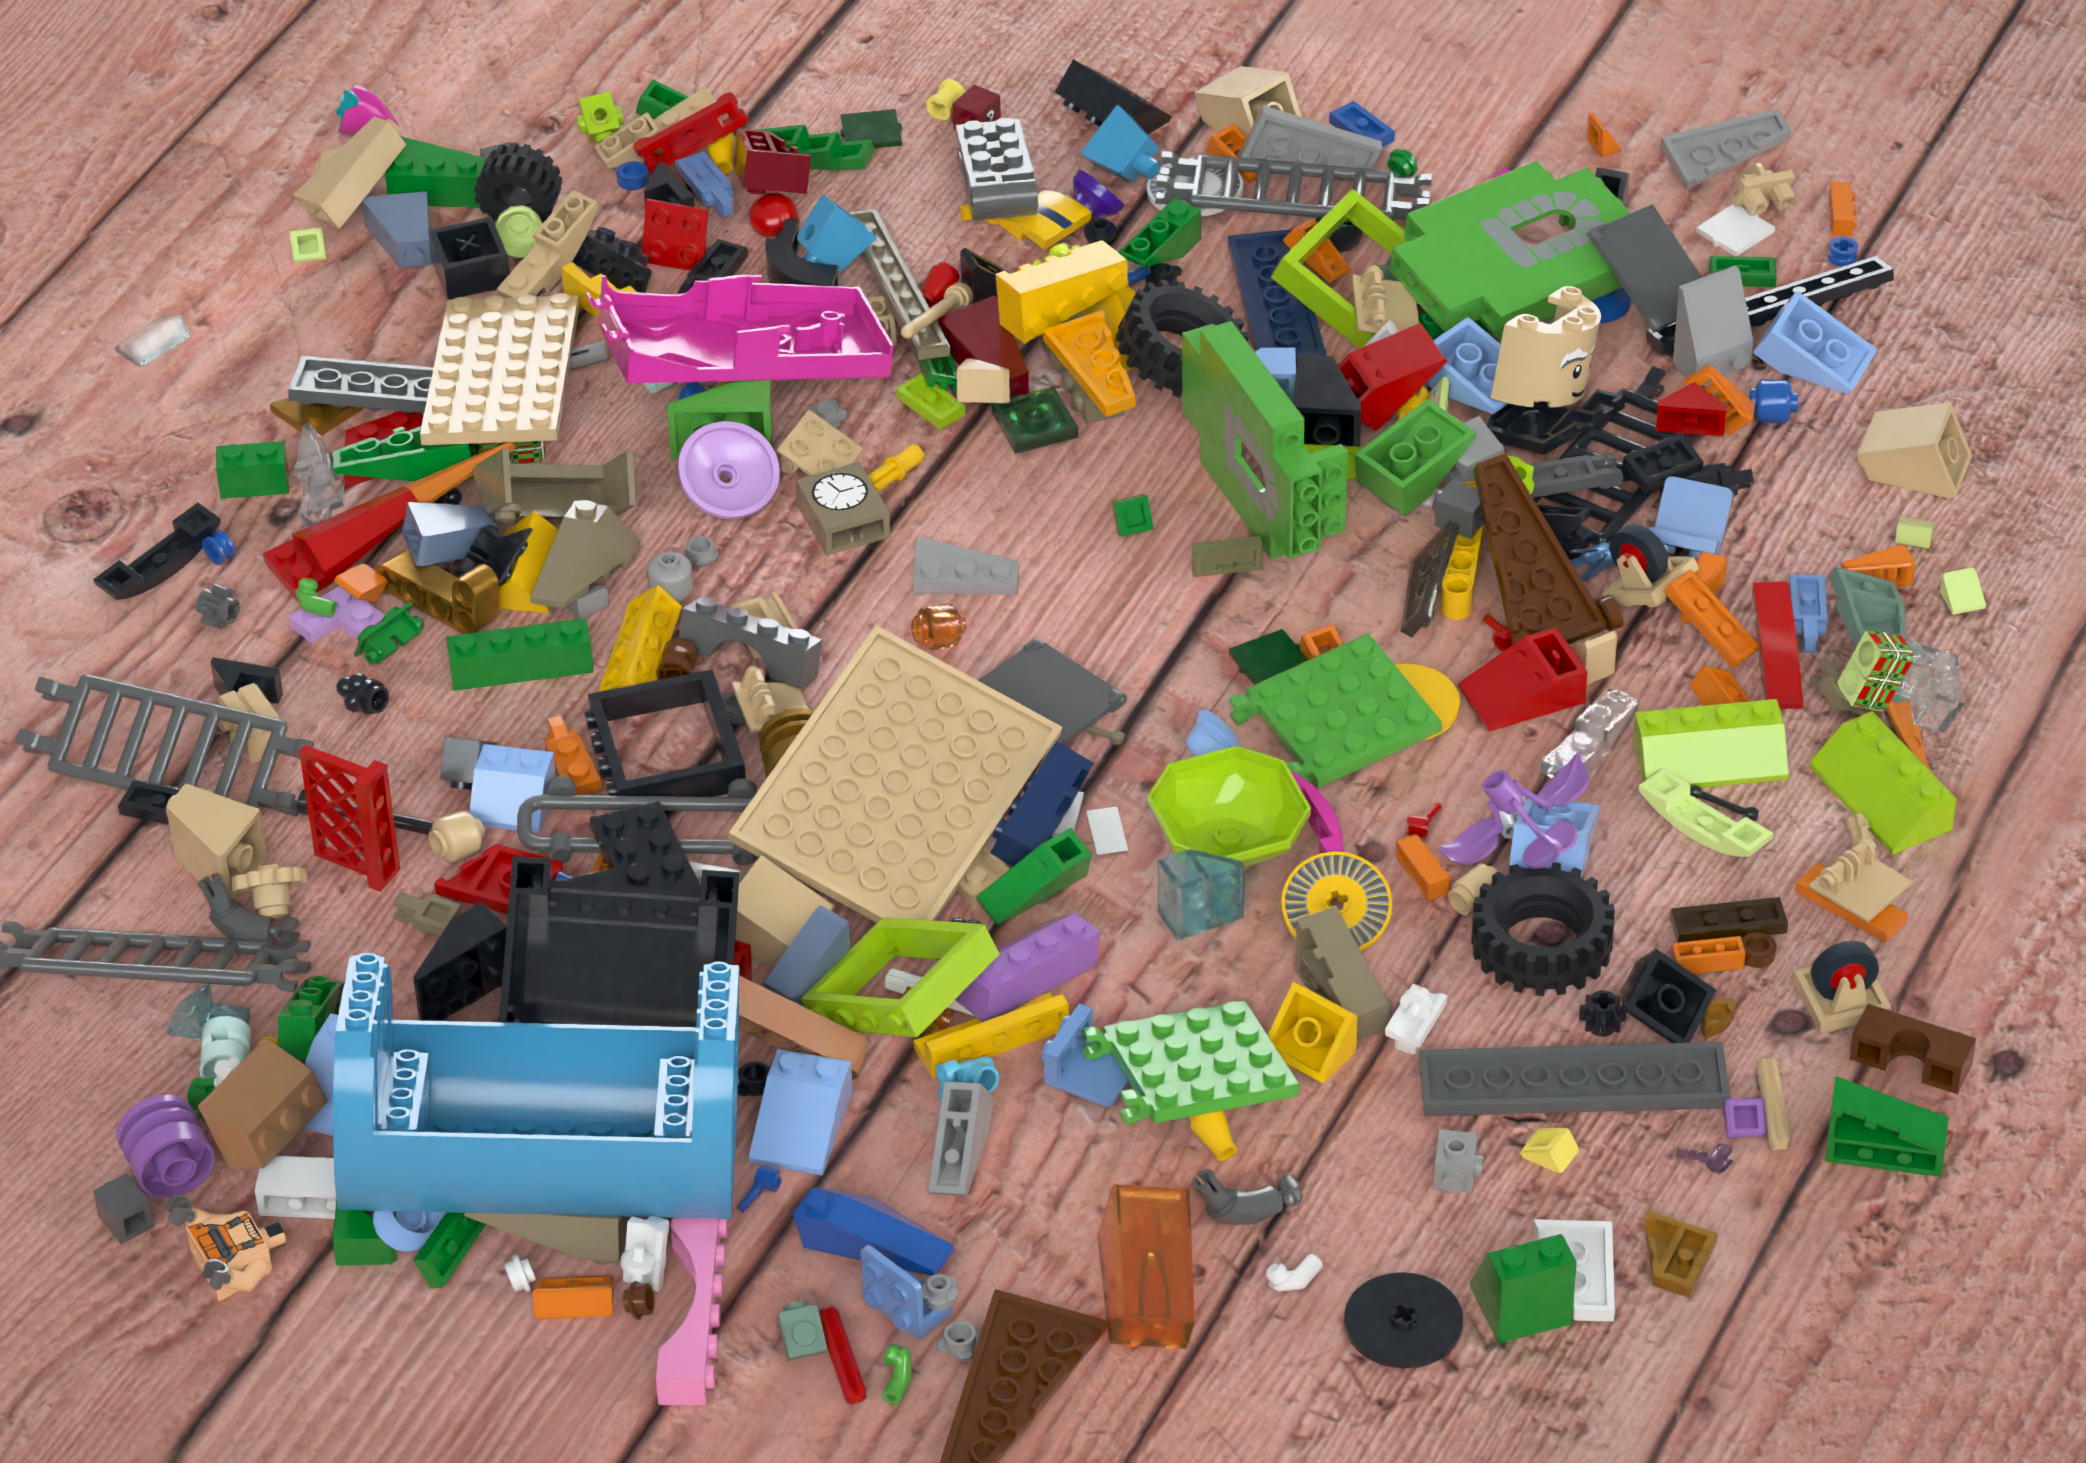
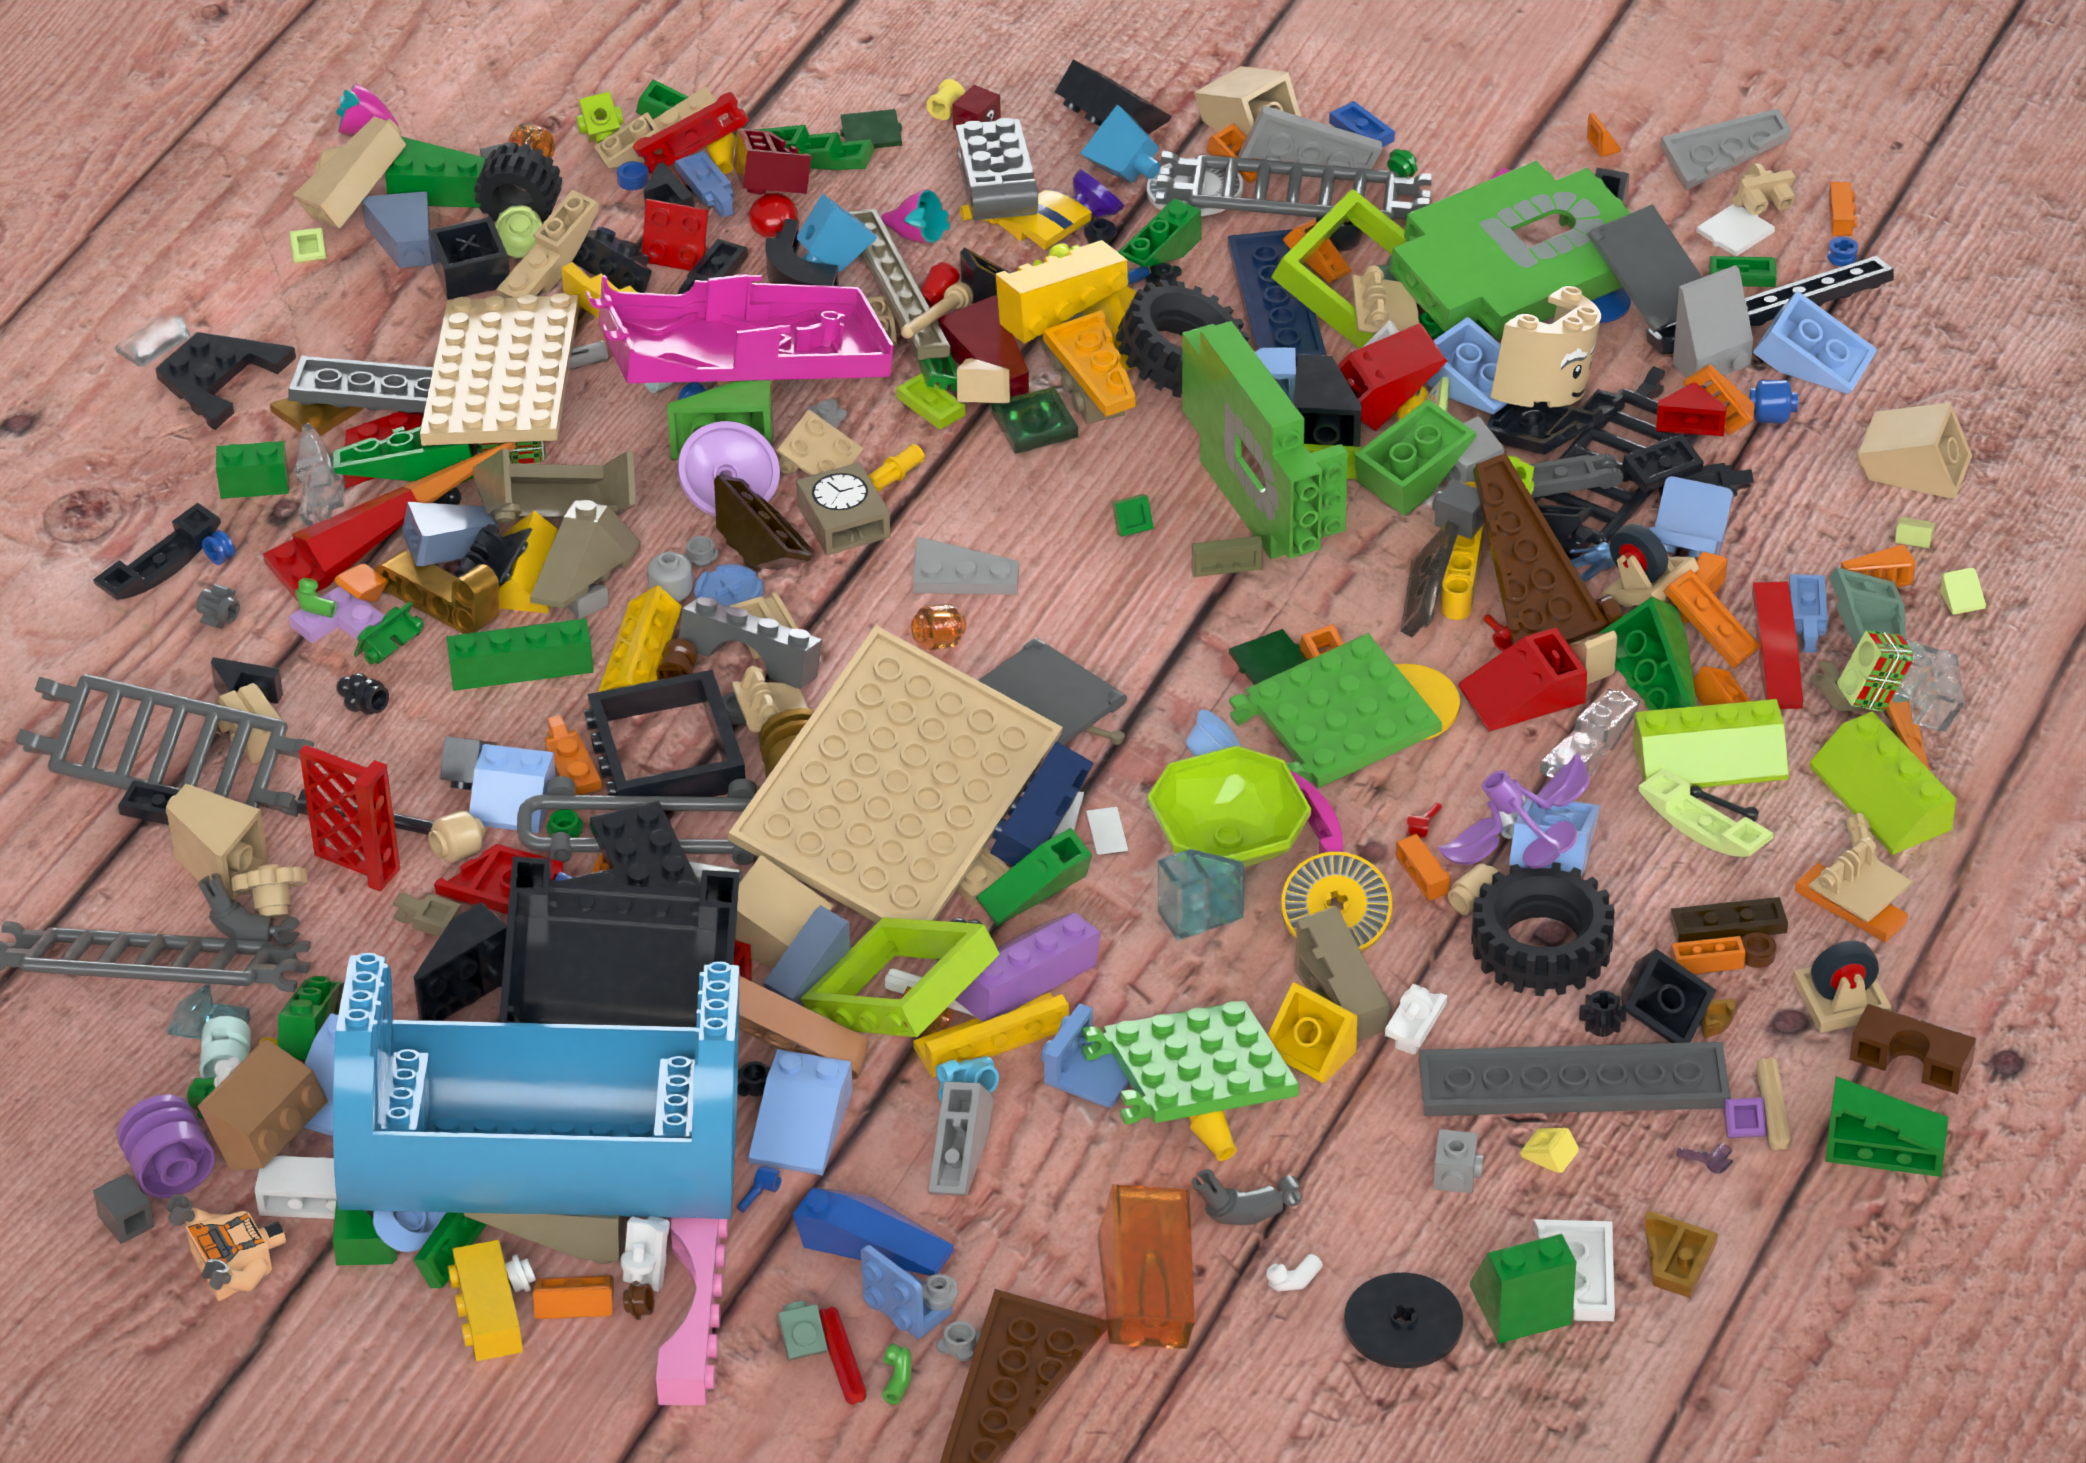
(209, 363): none -> black wing
(485, 1301): none -> yellow brick
(535, 136): none -> clear orange head
(565, 821): none -> green plate
(729, 584): none -> medium blue tile
(756, 527): none -> dark brown wedge
(919, 218): none -> hat
(1655, 655): none -> green wedge

